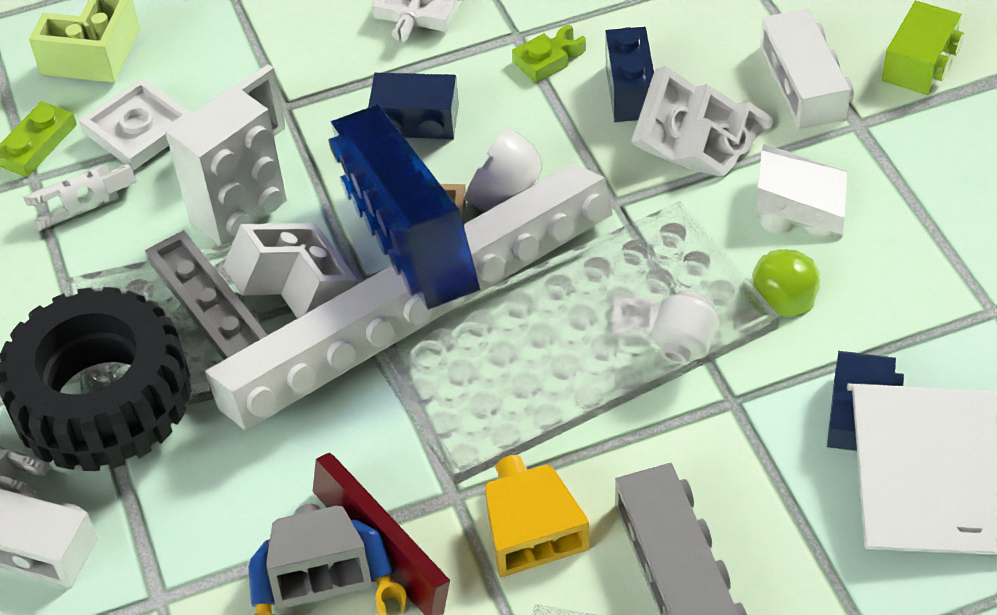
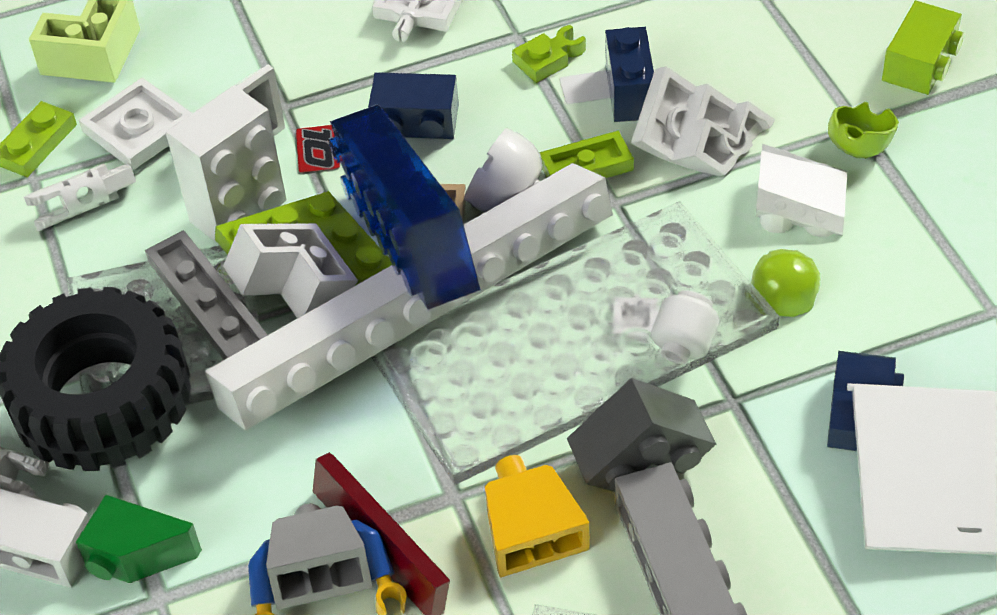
(134, 541): none -> green slope
(314, 149): none -> sticker
(339, 227): none -> lime plate
(585, 87): none -> white sticker
(602, 154): none -> lime plate
(639, 429): none -> dark grey brick
(805, 68): white brick -> none
(861, 131): none -> lime hair

